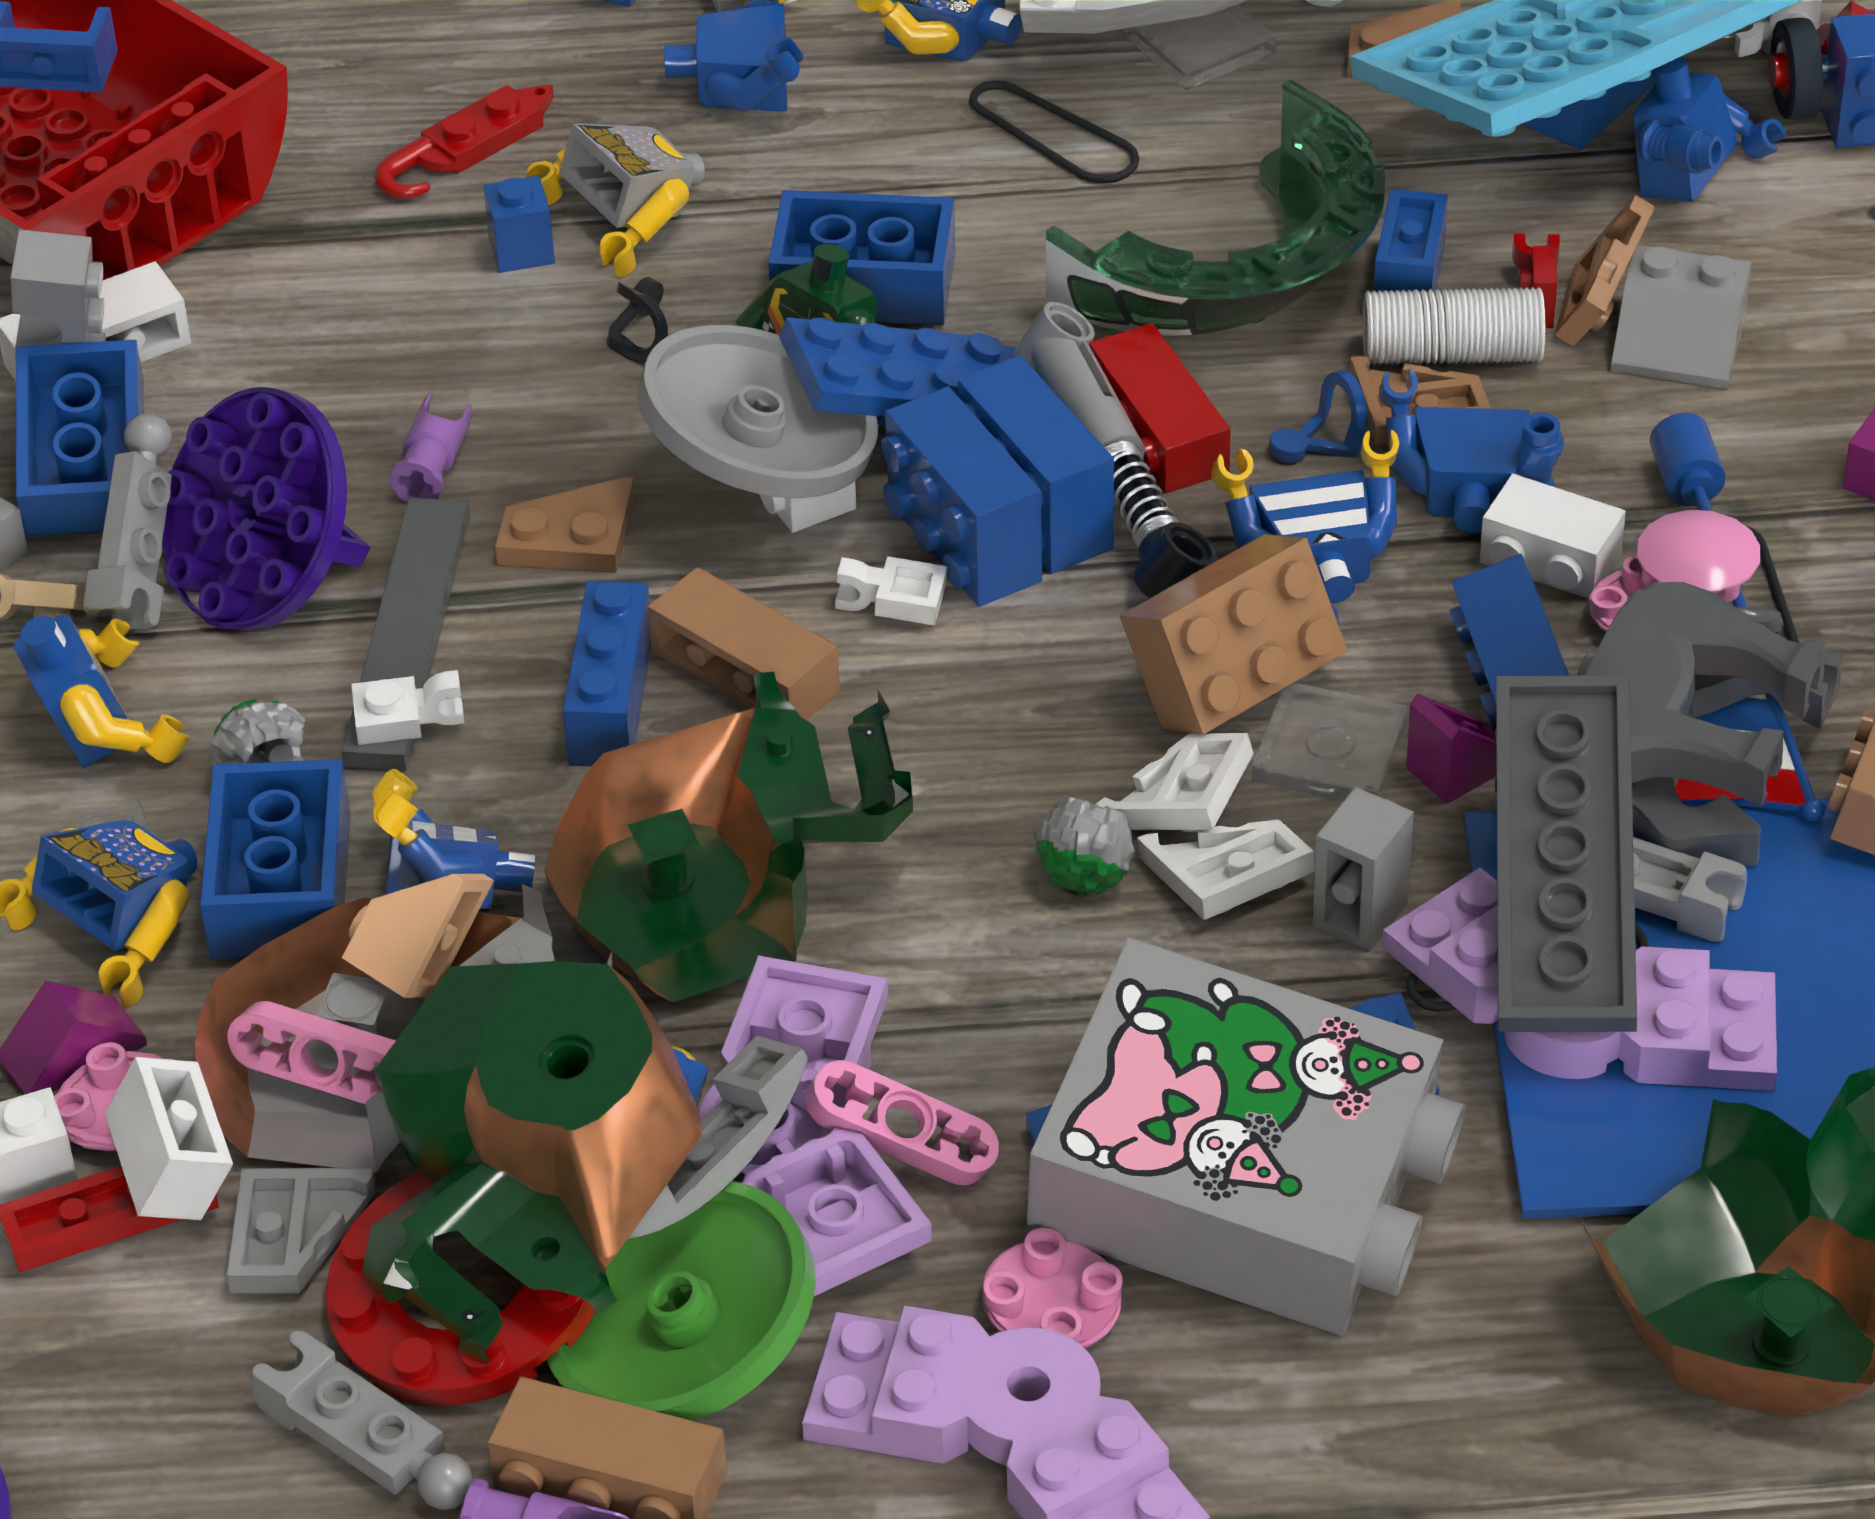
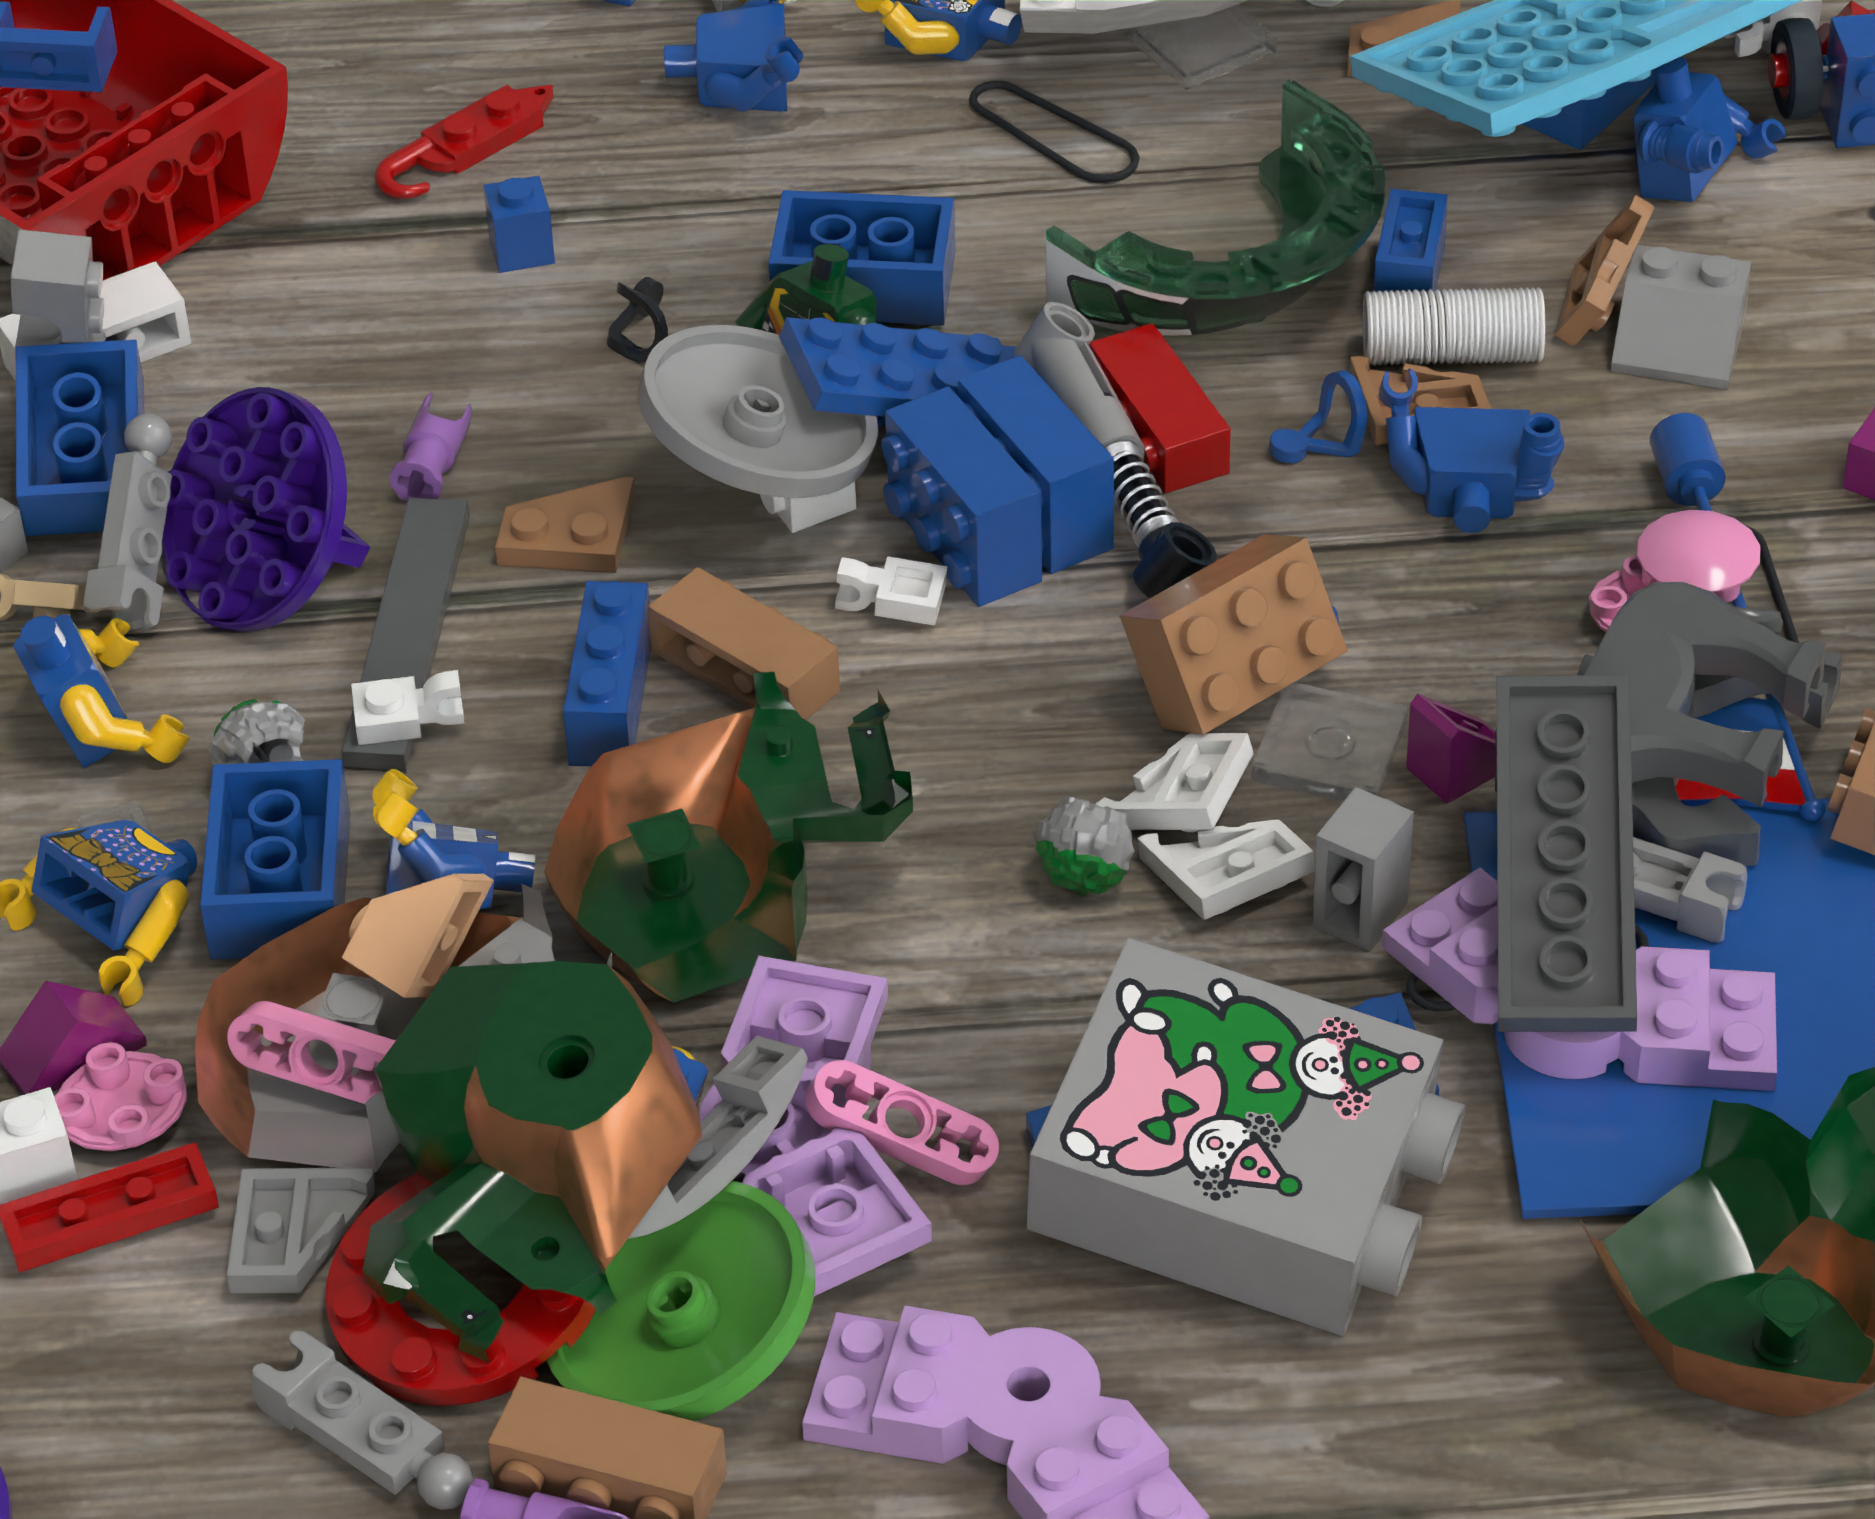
(168, 1138): white brick -> none
(628, 177): torso -> none
(1053, 1288): bright pink dish -> none
(1338, 513): blue torso -> none
(1507, 627): blue brick -> none
(1538, 269): red plate -> none
(1560, 534): white brick -> none

